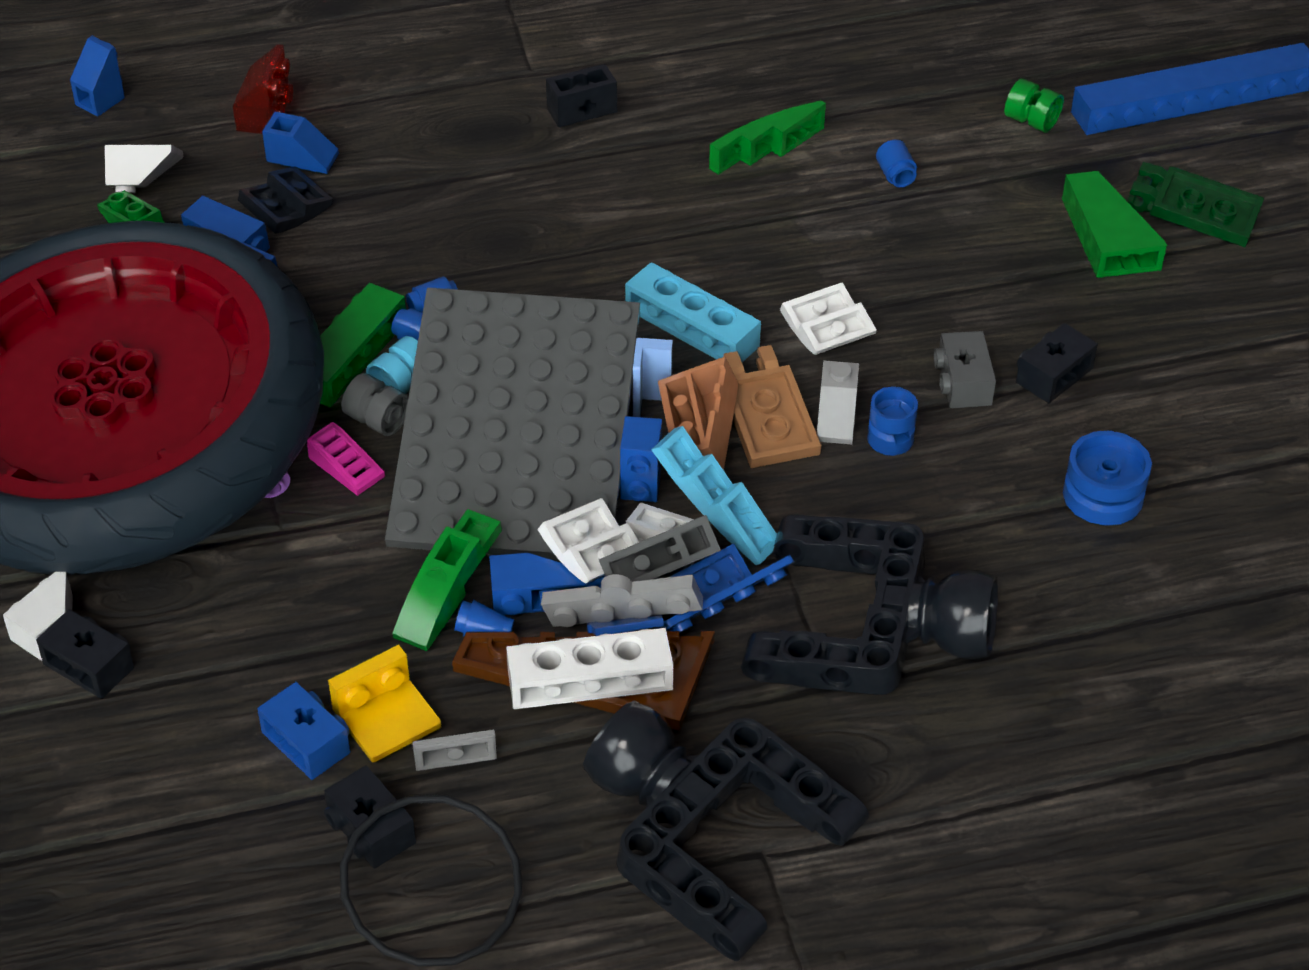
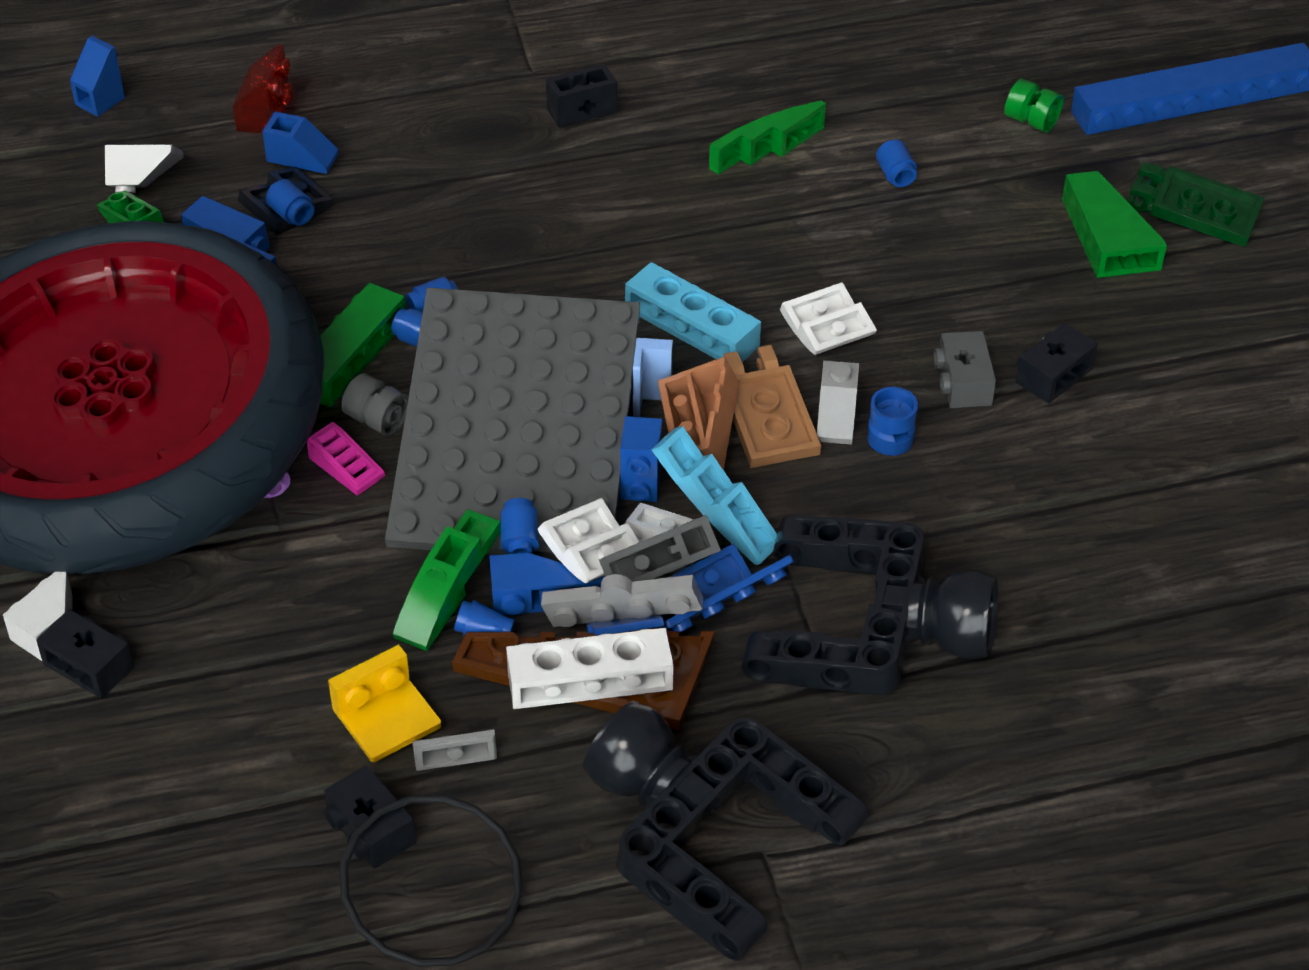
(290, 202): none -> blue brick
(304, 730): blue brick -> none
(396, 366): medium azure wheel -> none
(519, 526): none -> blue brick
(1107, 477): blue wheel -> none

